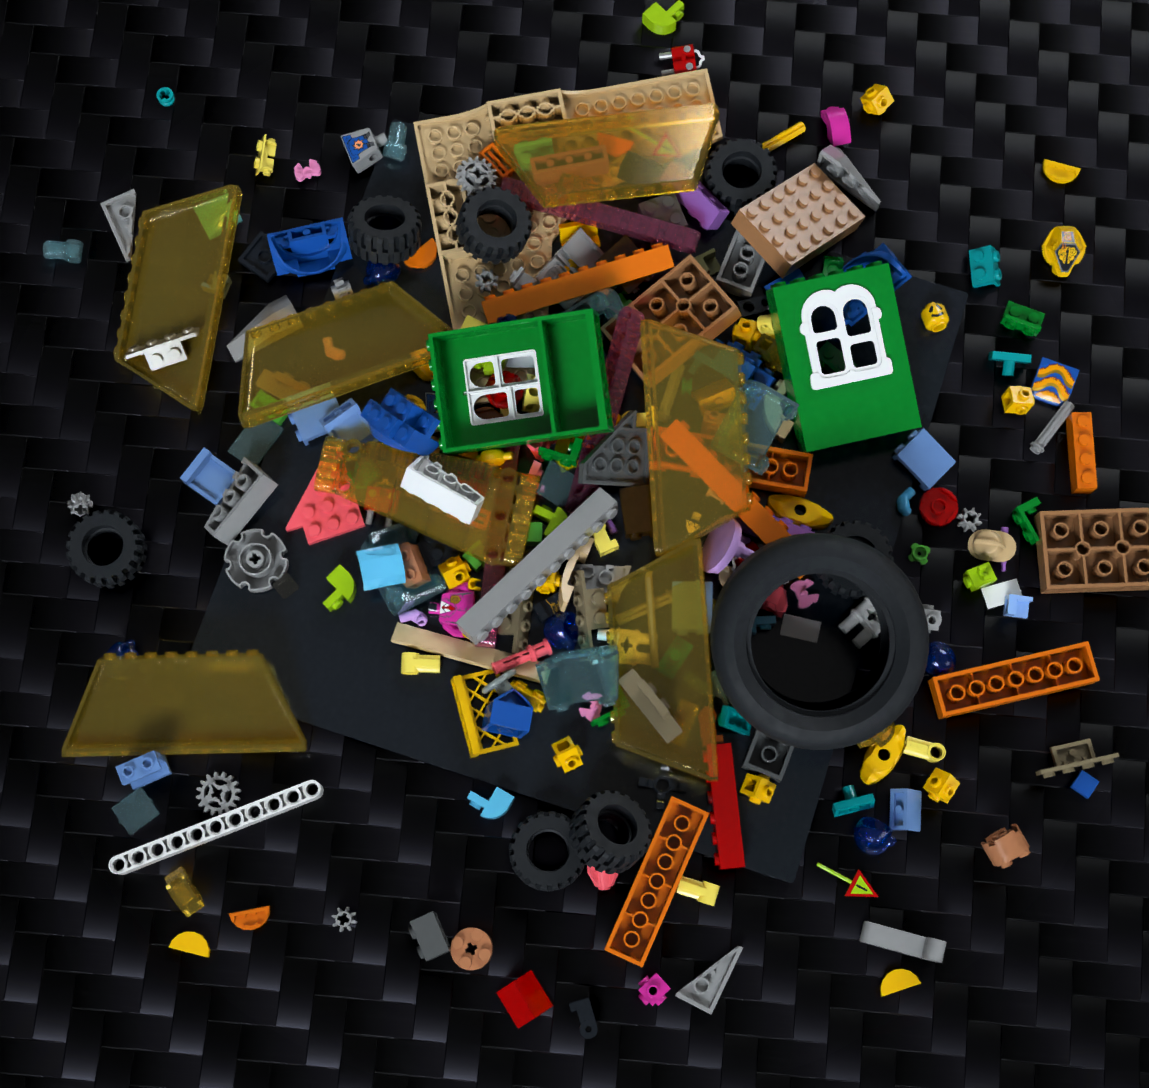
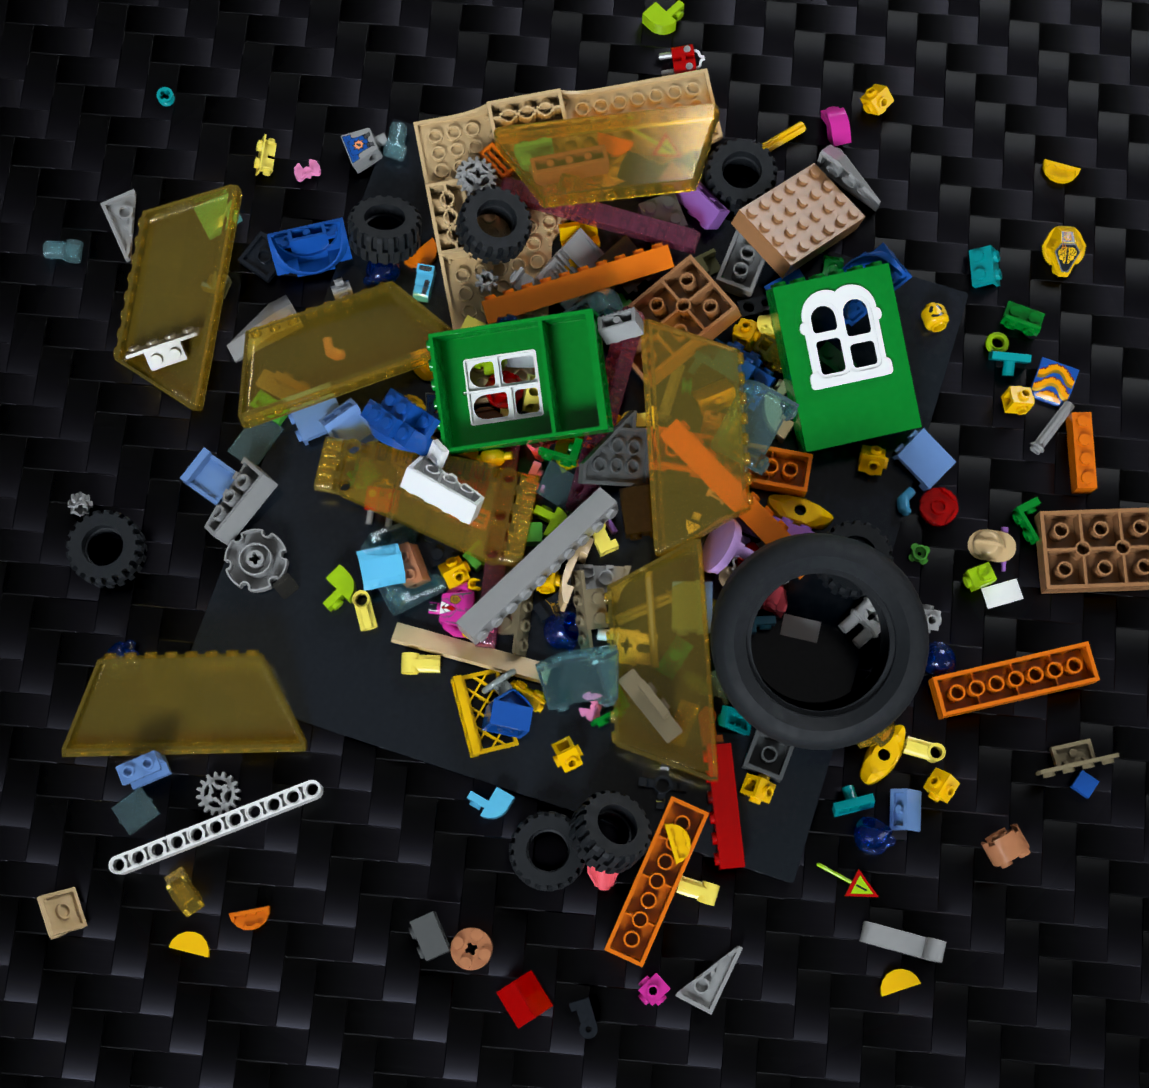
(61, 912): none -> tan bracket
(325, 515): coral wing -> none
(347, 924): light grey gear -> none
(365, 612): none -> light yellow piece
(414, 615): lavender arm -> none
(424, 282): none -> medium azure leg
(438, 453): none -> white tile
(530, 653): coral pin -> none
(620, 326): none -> light grey brick
(679, 841): none -> yellow tile
(801, 593): bright pink piece -> none
(872, 460): none -> yellow brick
(970, 515): light grey gear -> none
(1000, 336): none -> lime piece
(1016, 606): light blue panel -> none

